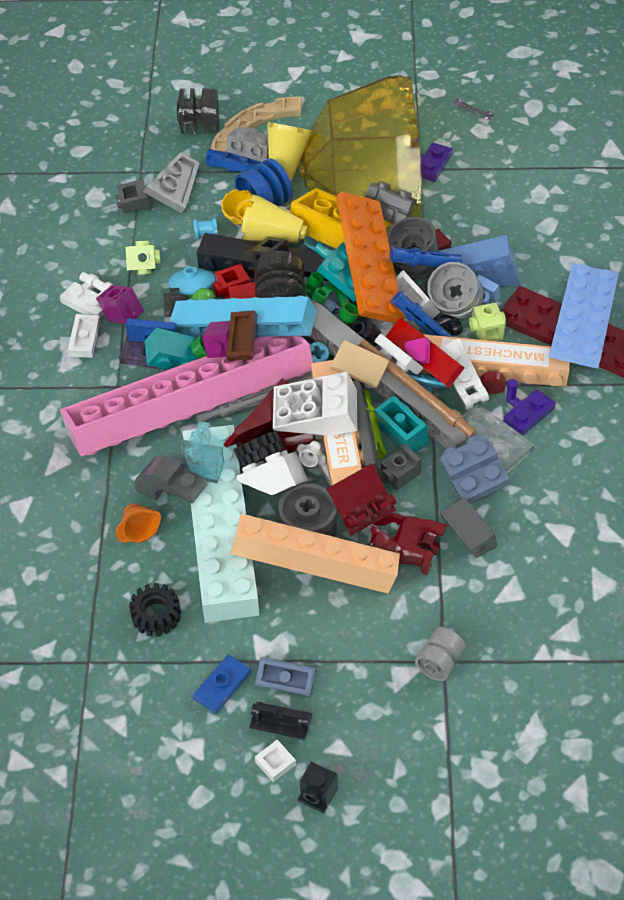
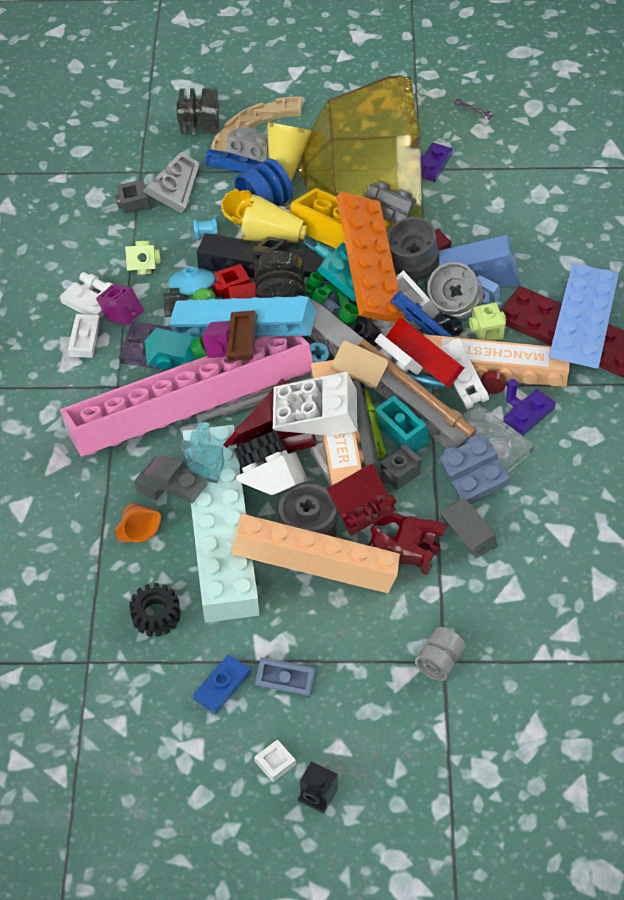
(139, 330): blue plate -> none
(280, 720): black hinge -> none
(307, 458): white plate -> none
(419, 257): blue pin -> none
(419, 350): dark pink tile -> none

